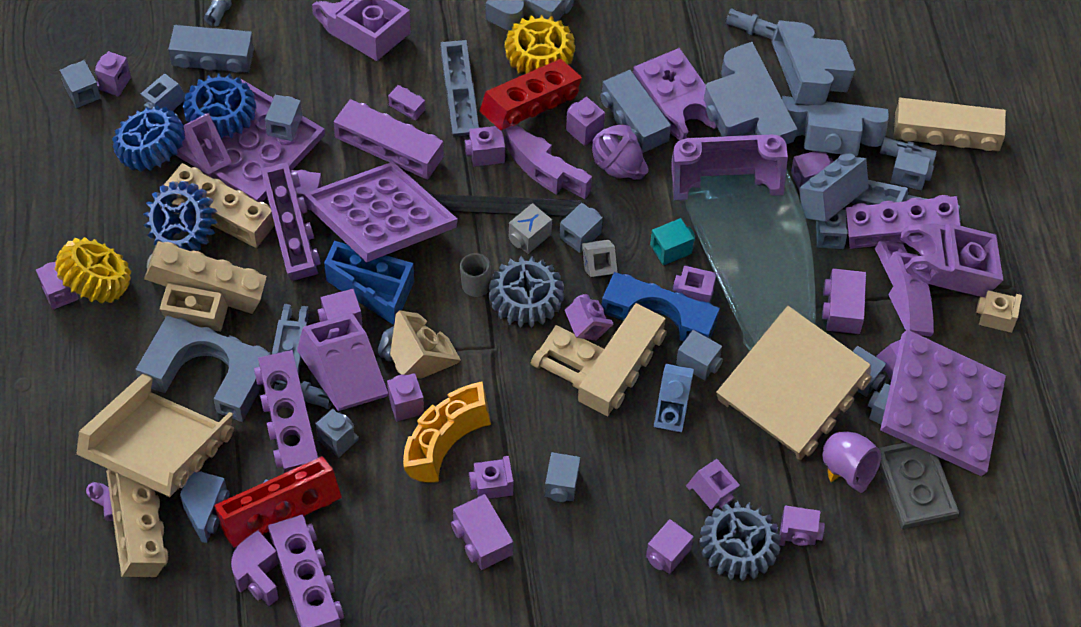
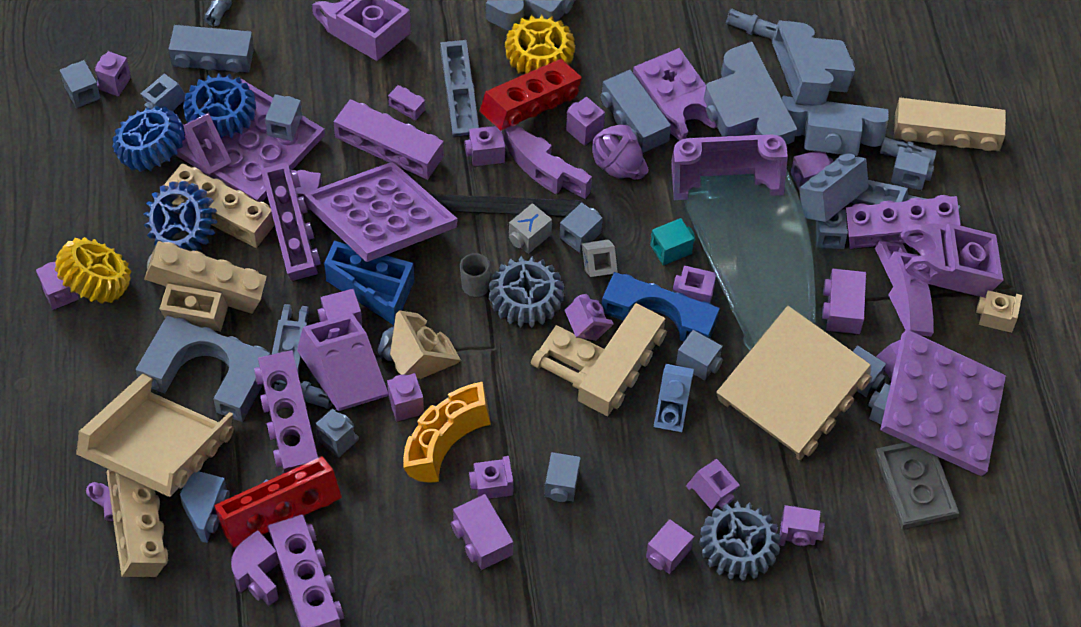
(851, 456): medium lavender piece -> none

